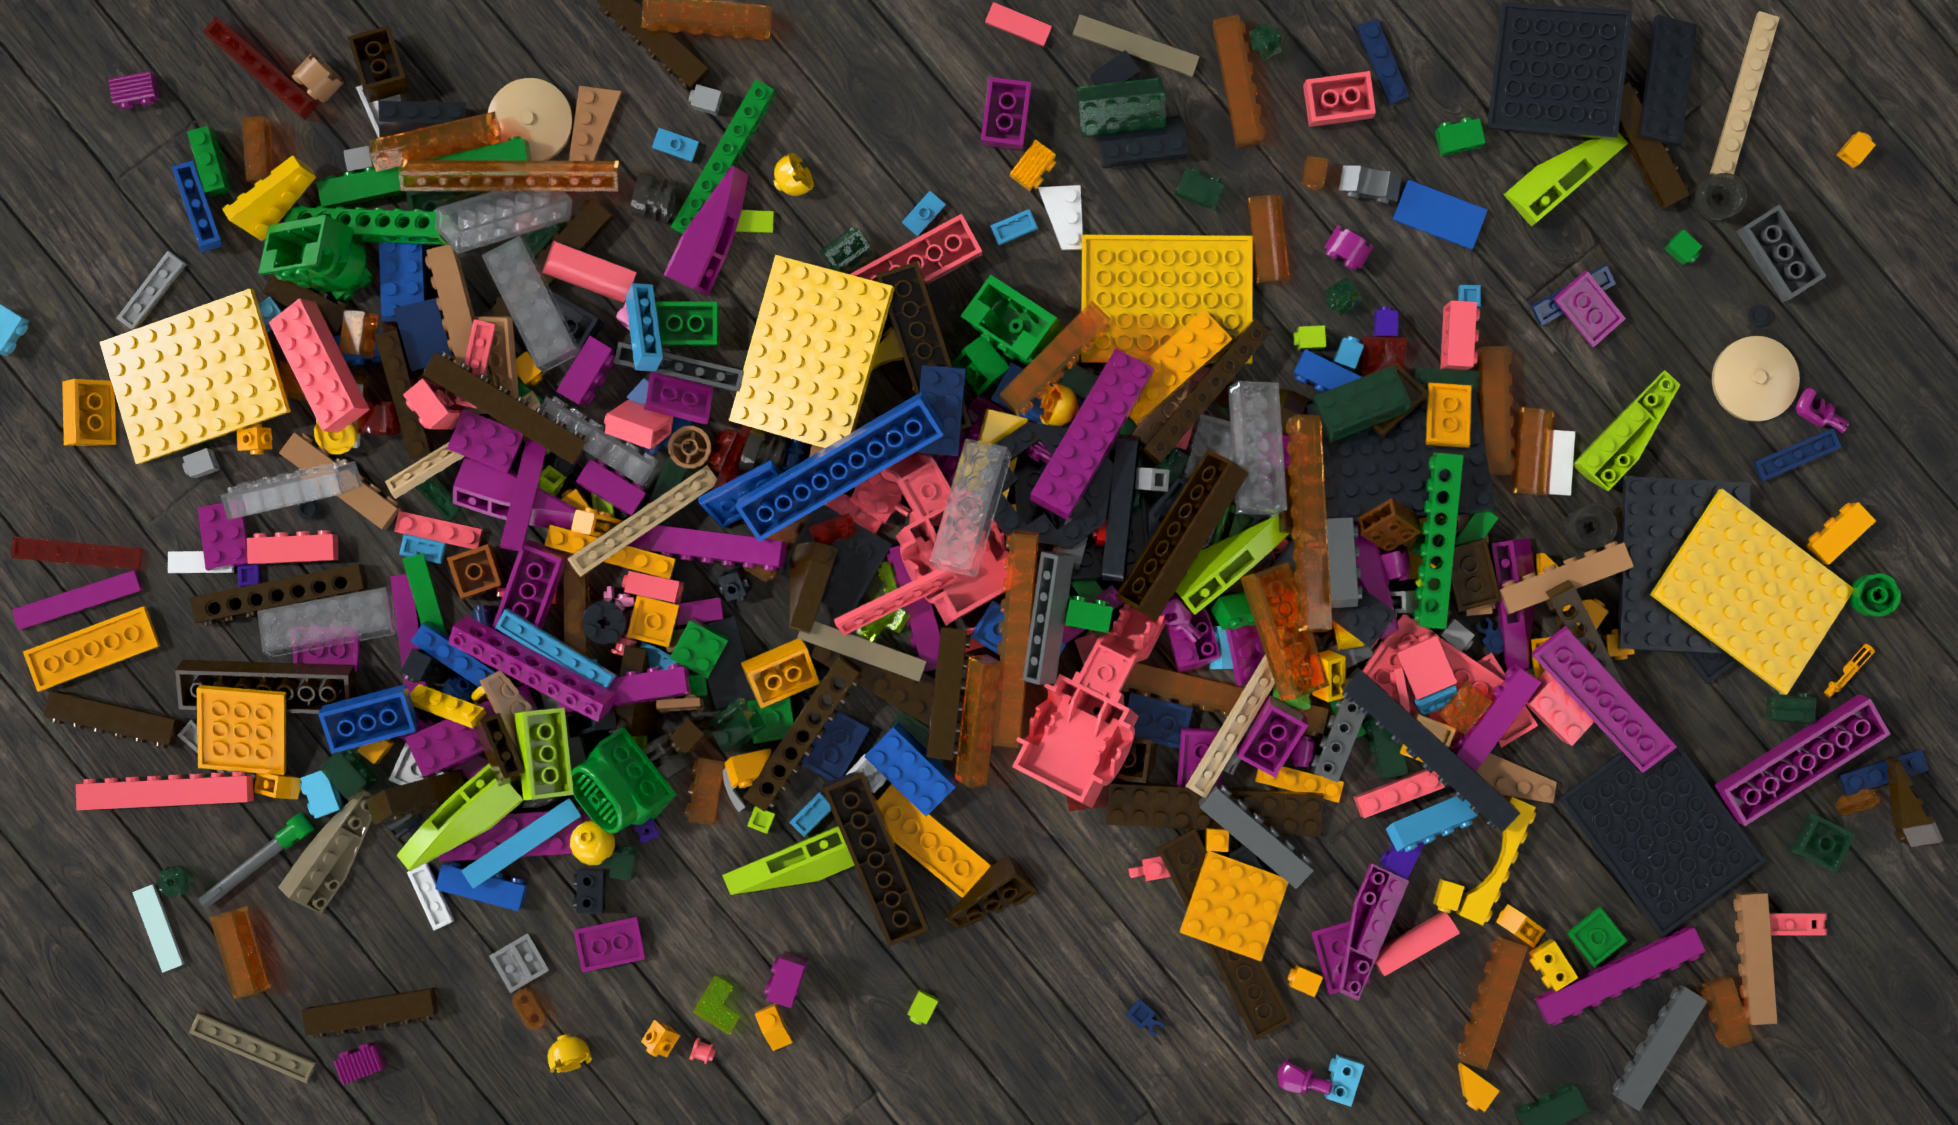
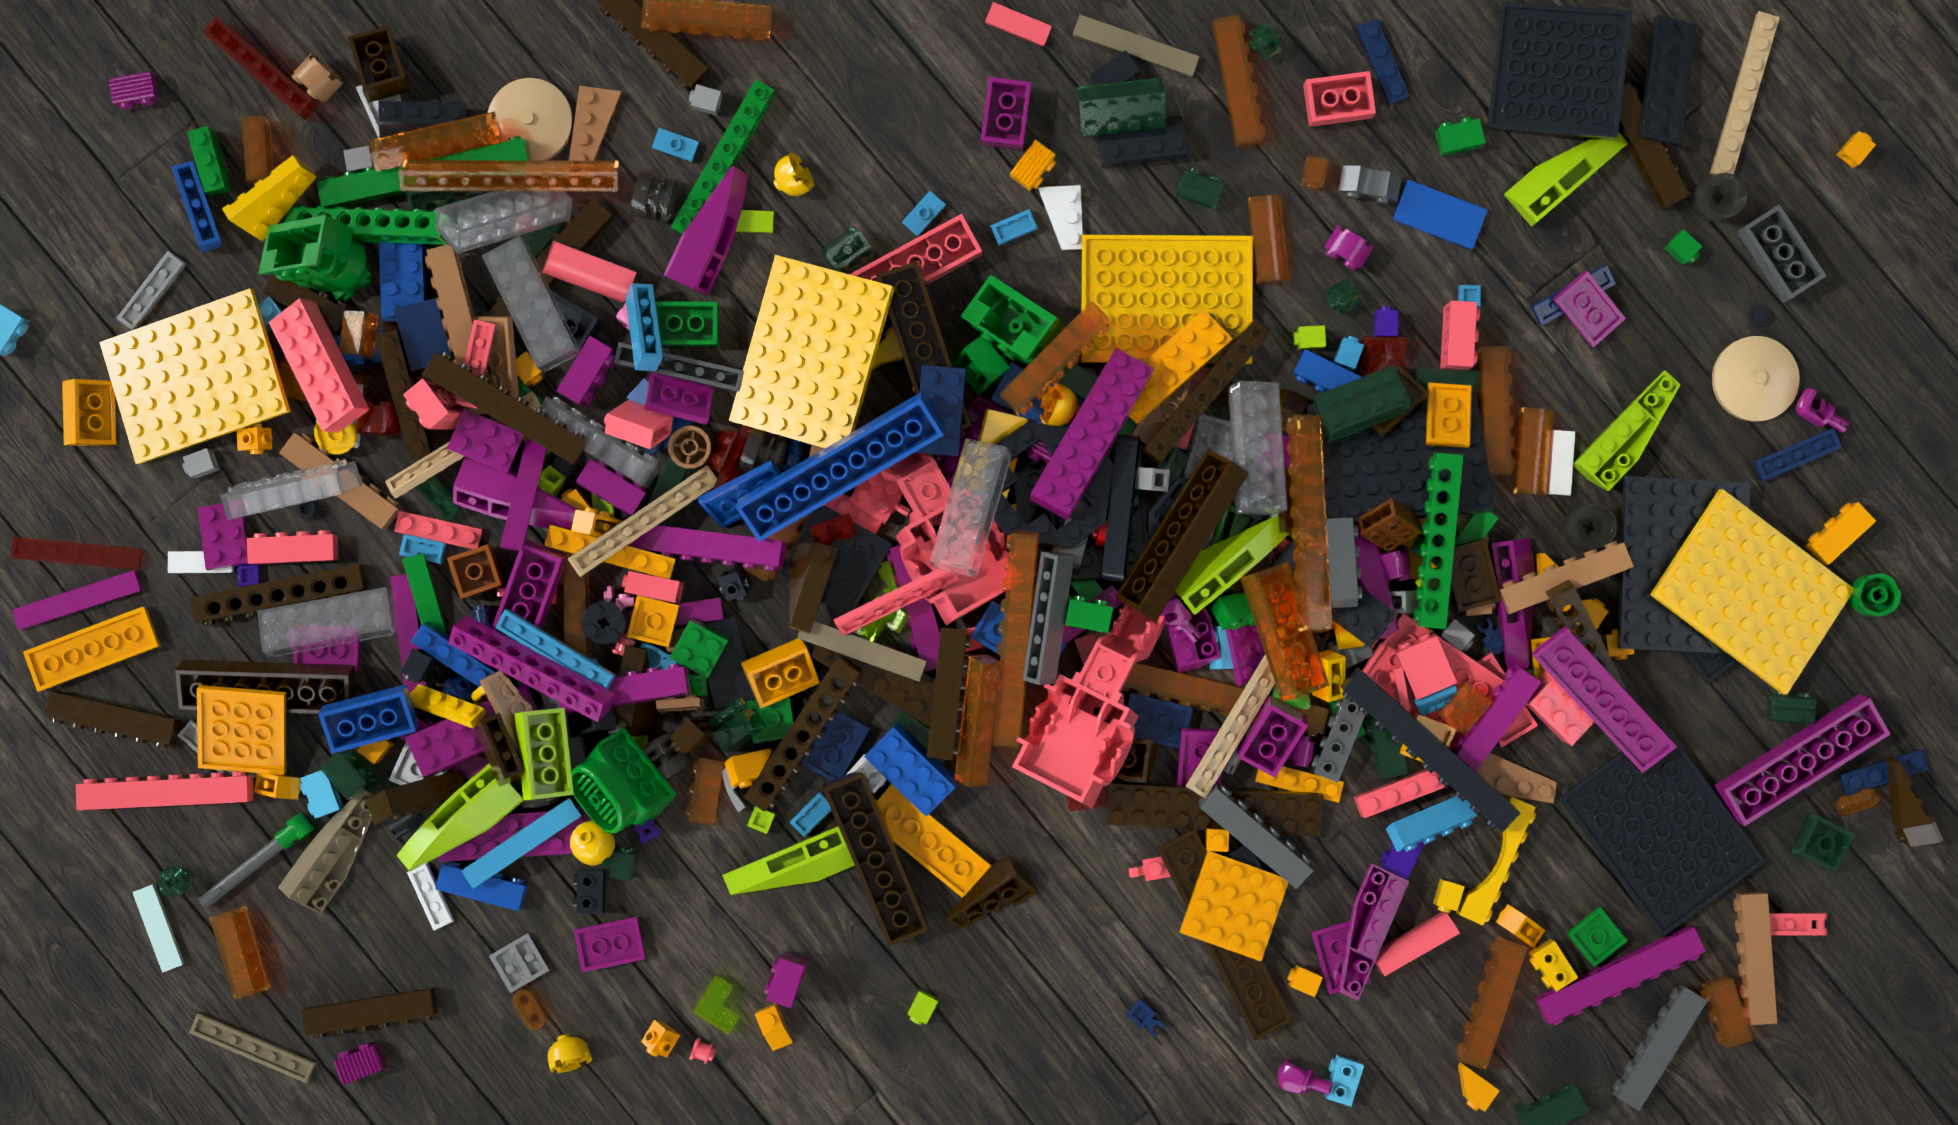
(1849, 670): light orange piece -> none

